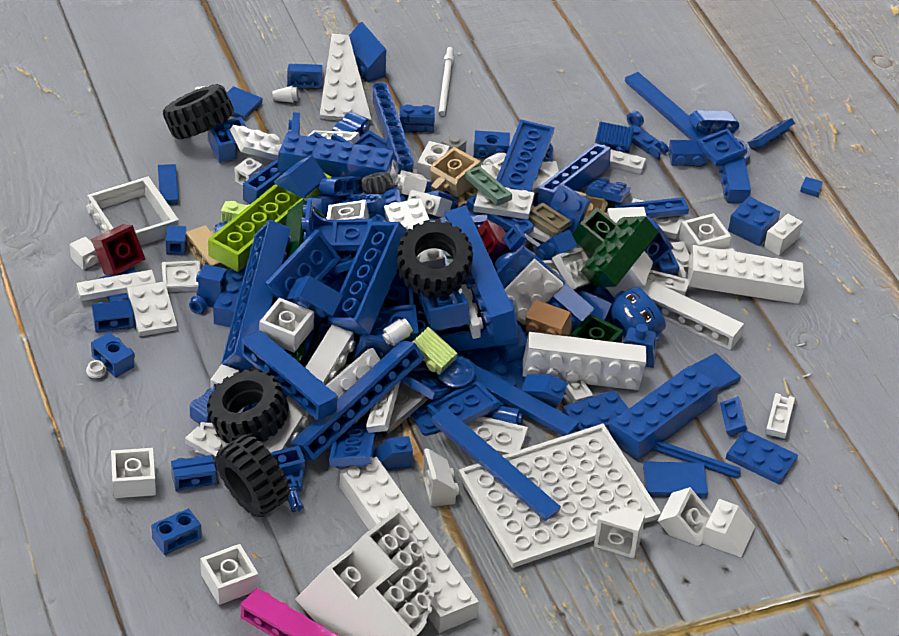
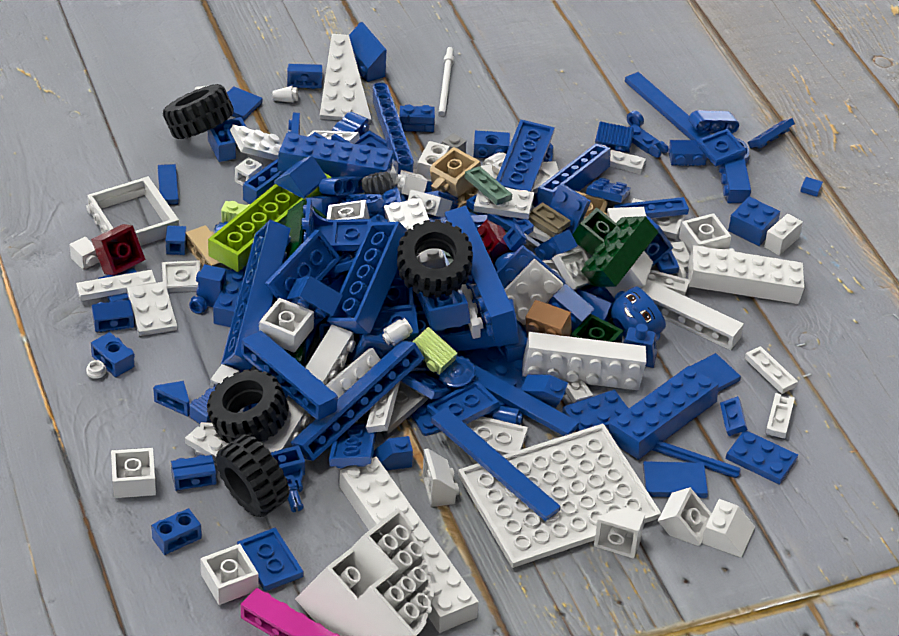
(173, 396): none -> blue slope
(271, 559): none -> blue plate
(771, 370): none -> white plate

